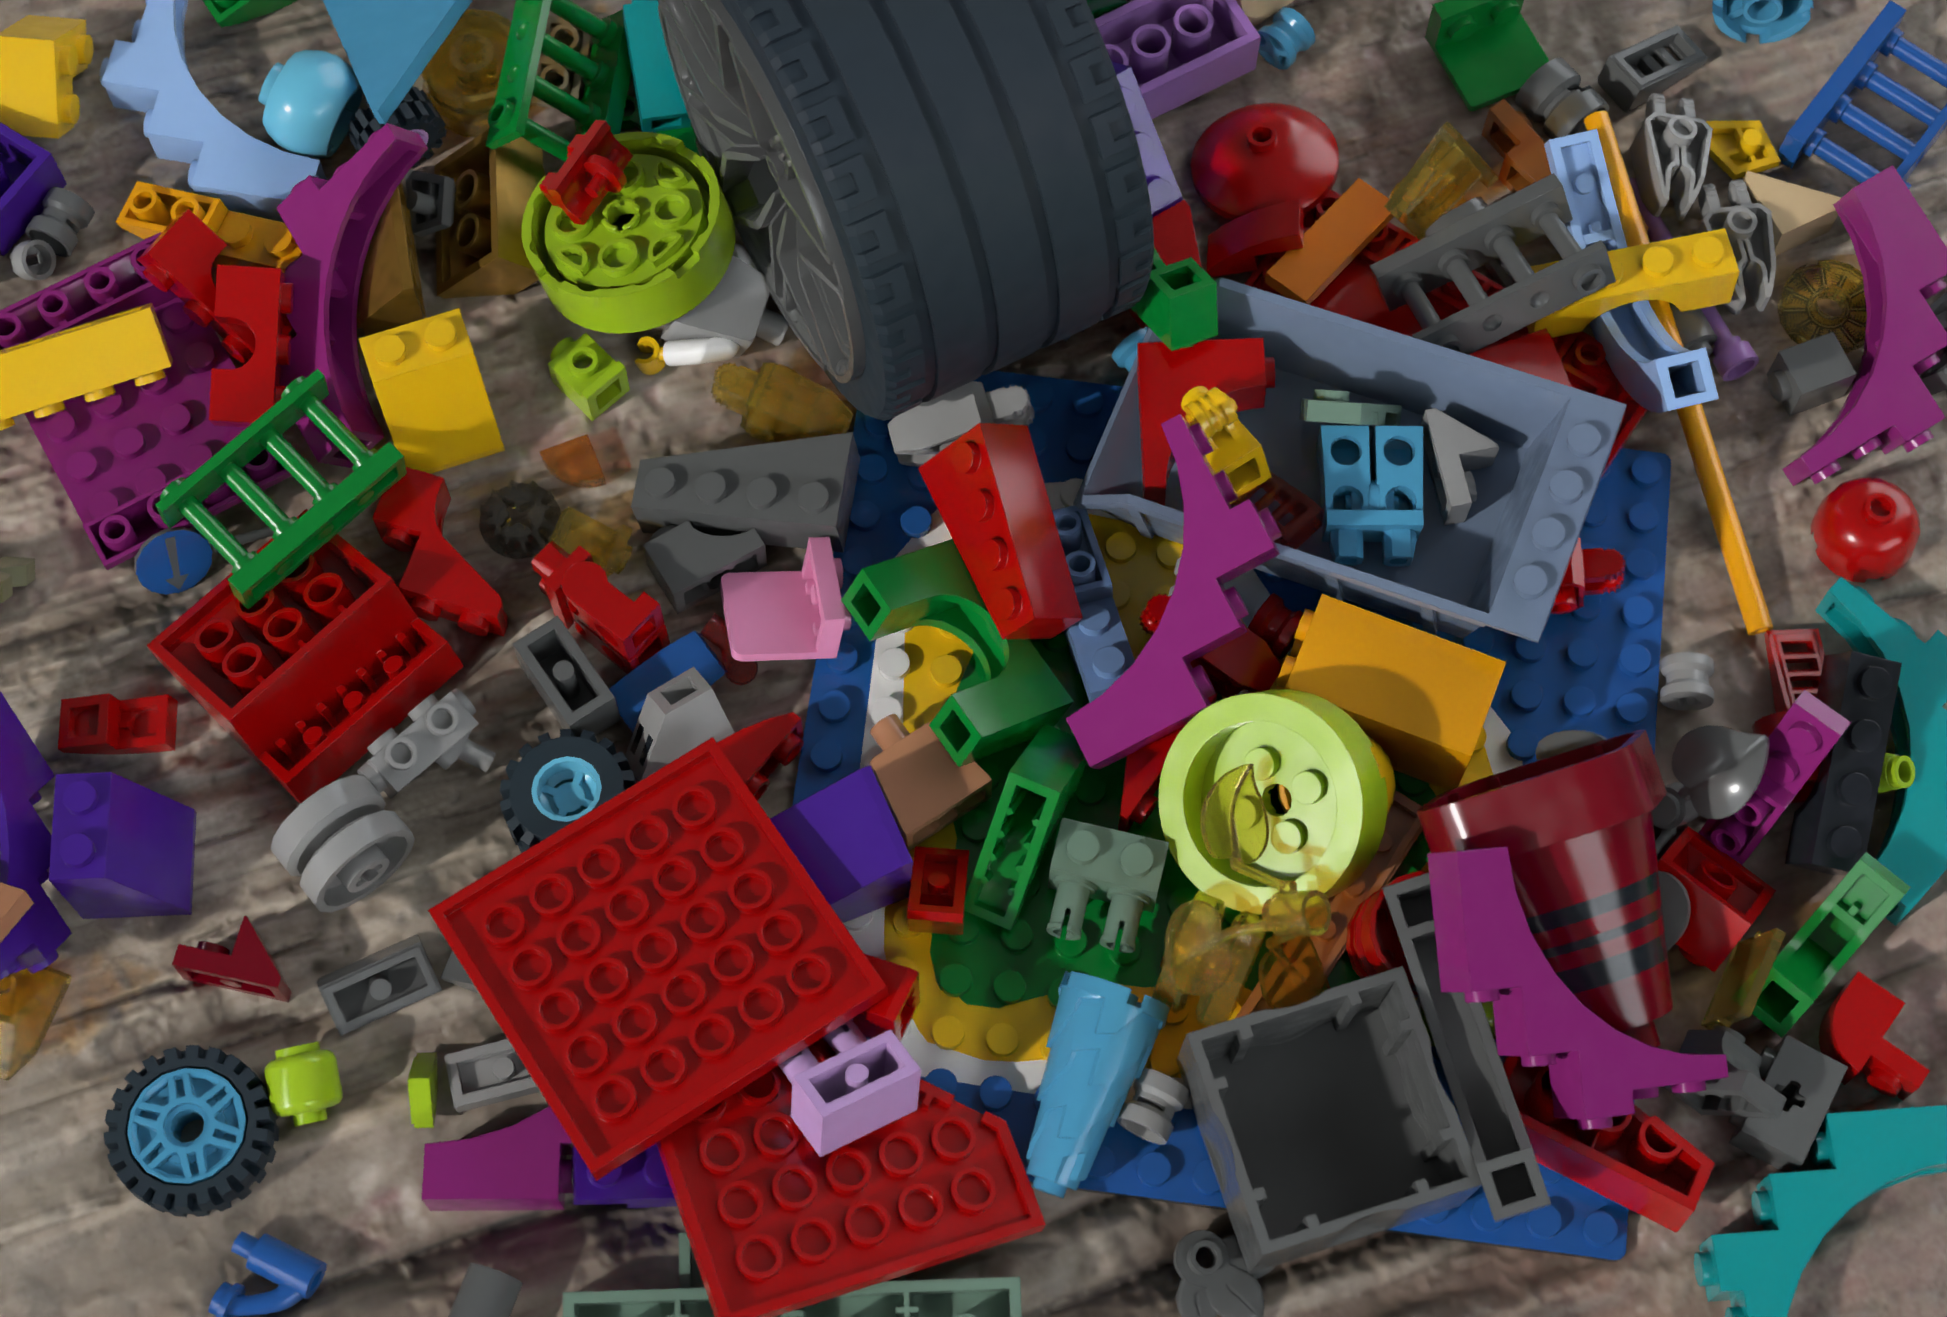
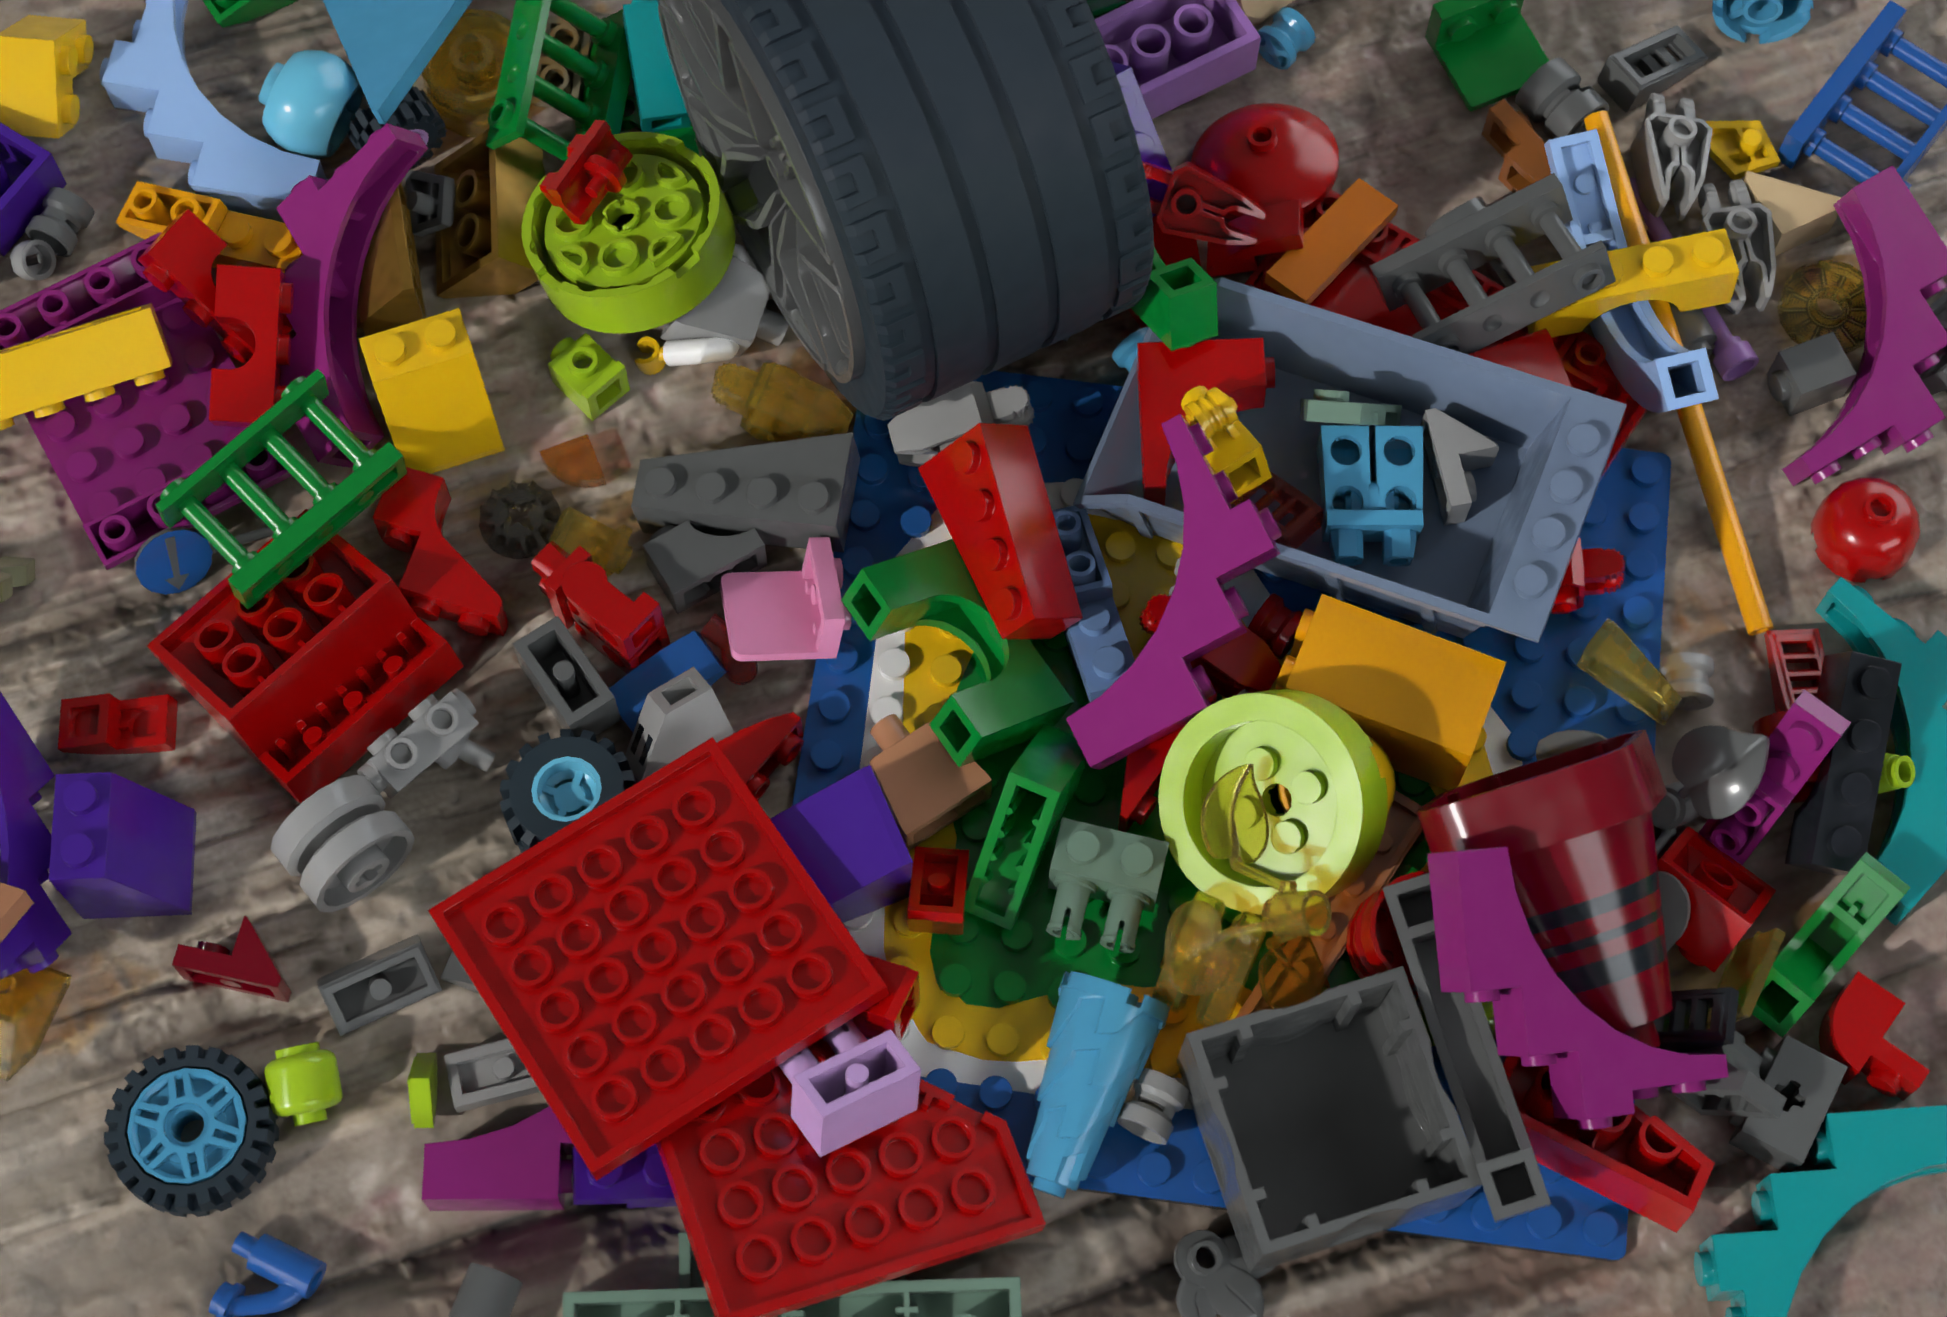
(1198, 205): none -> red hinge
(1438, 181): clear yellow wing -> none
(1627, 672): none -> clear yellow slope
(1682, 1037): none -> black slope

